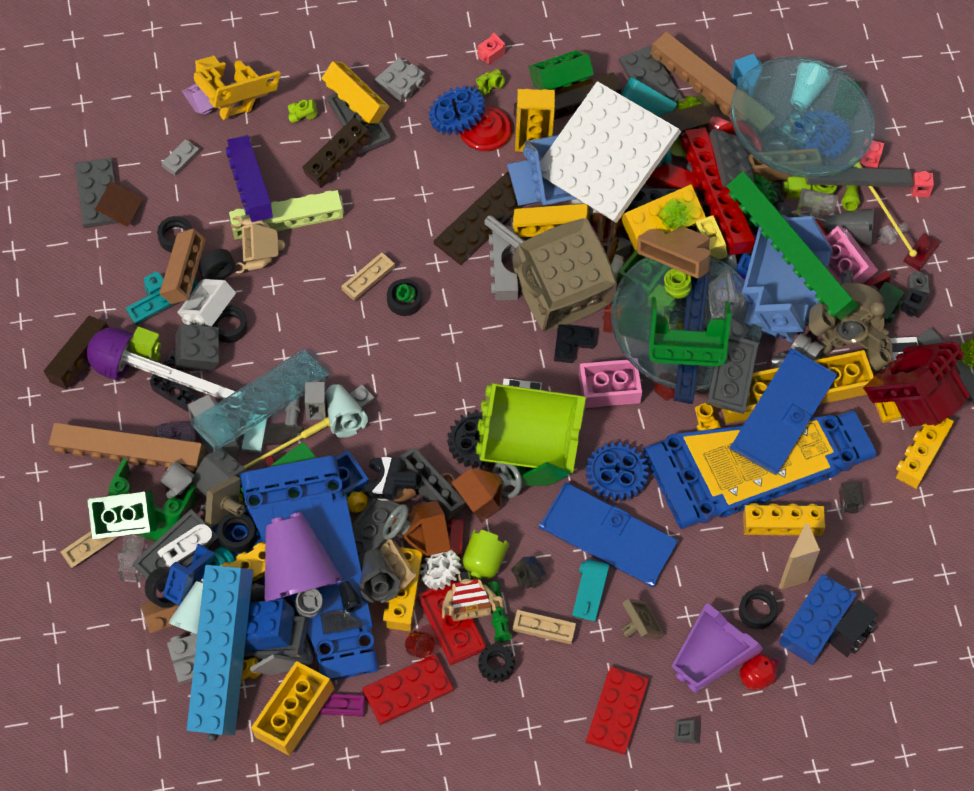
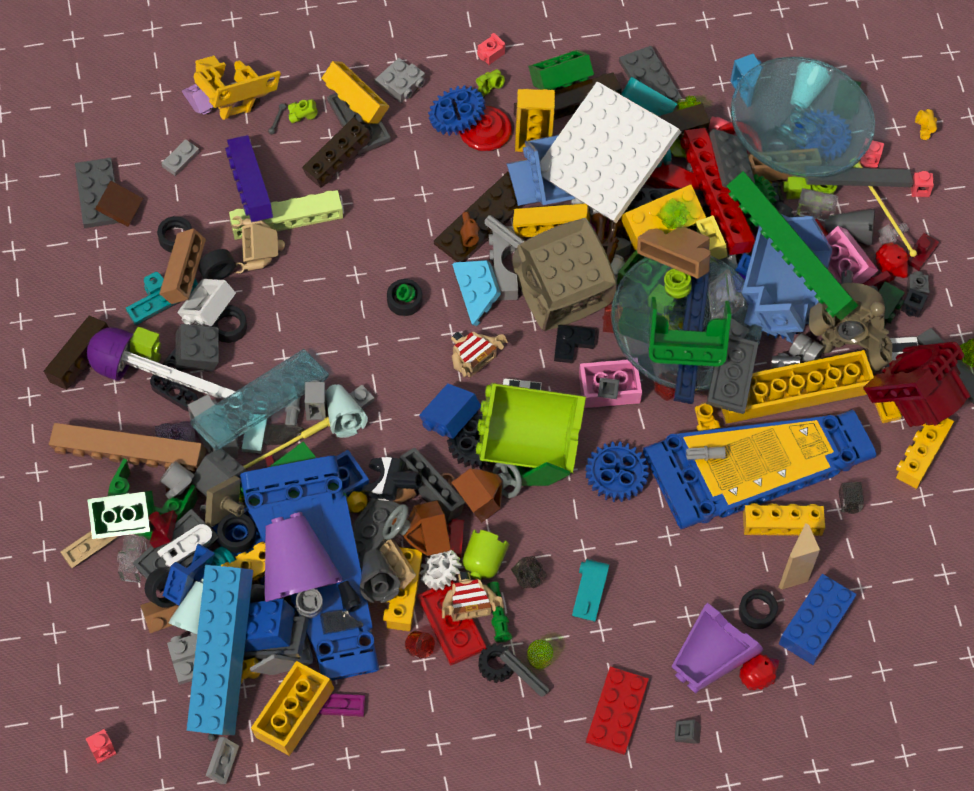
(101, 746): none -> coral brick
(163, 527): none -> dark red tile
(222, 760): none -> light grey plate
(282, 107): none -> dark grey hinge
(368, 276): tan plate -> none
(407, 689): red plate -> none
(450, 411): none -> blue brick
(469, 230): none -> dark orange piece
(474, 351): none -> torso
(477, 287): none -> medium azure wing
(524, 673): none -> dark grey axle
(540, 654): none -> clear neon green head
(544, 627): tan plate -> none
(608, 388): none -> dark grey slope
(608, 534): blue door -> none
(642, 620): dark tan tile -> none
(694, 72): medium nougat brick -> none
(705, 453): none -> light grey axle
(783, 411): blue door -> none
(851, 198): lime cone -> none
(853, 629): black brick -> none
(893, 259): none -> red animal
(927, 122): none -> yellow plate

